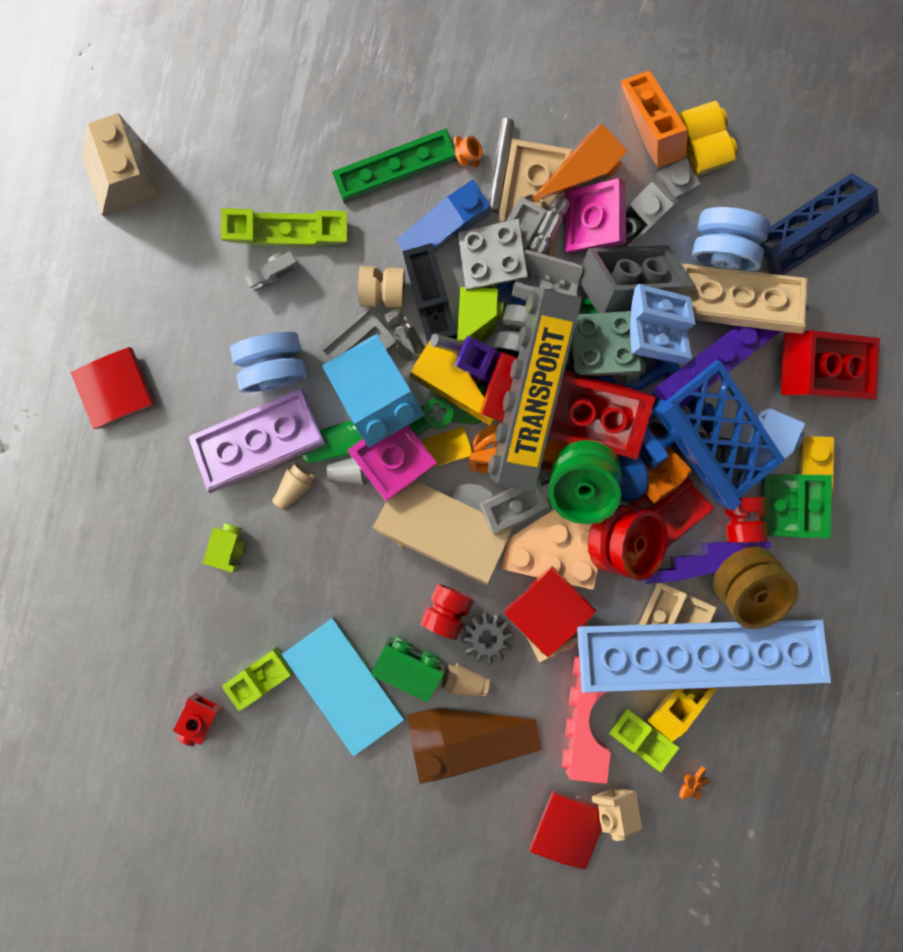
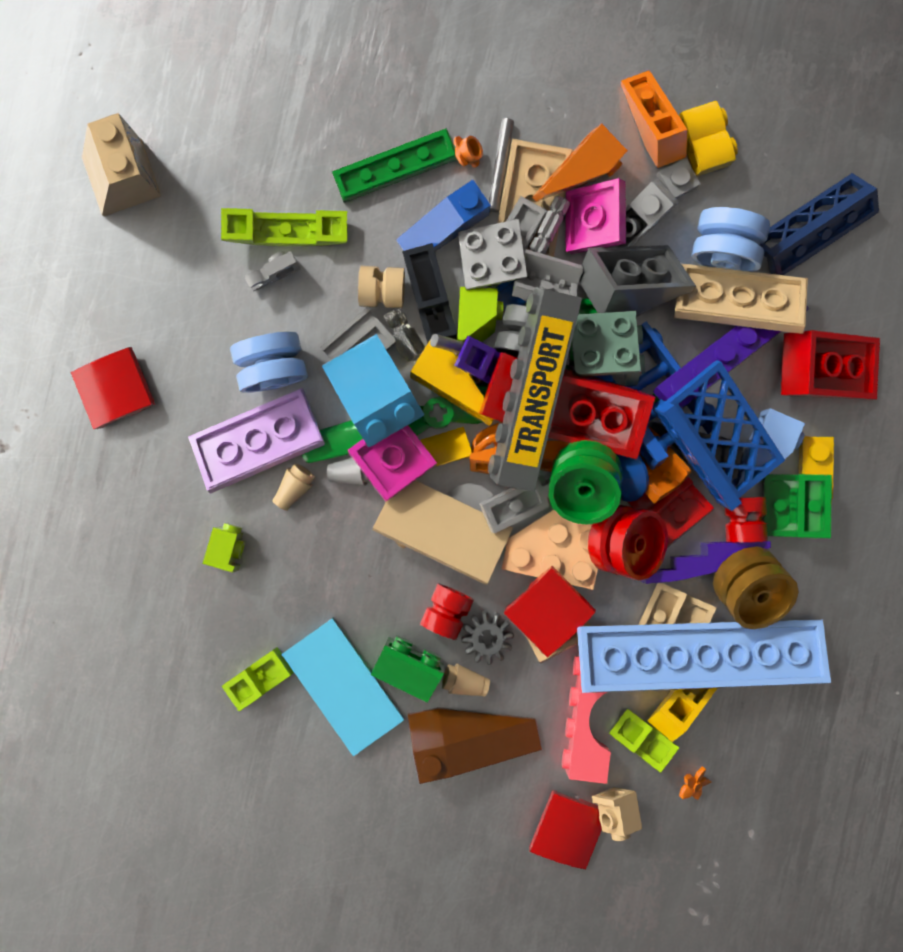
(201, 710): red brick -> none
(661, 324): light blue slope -> none

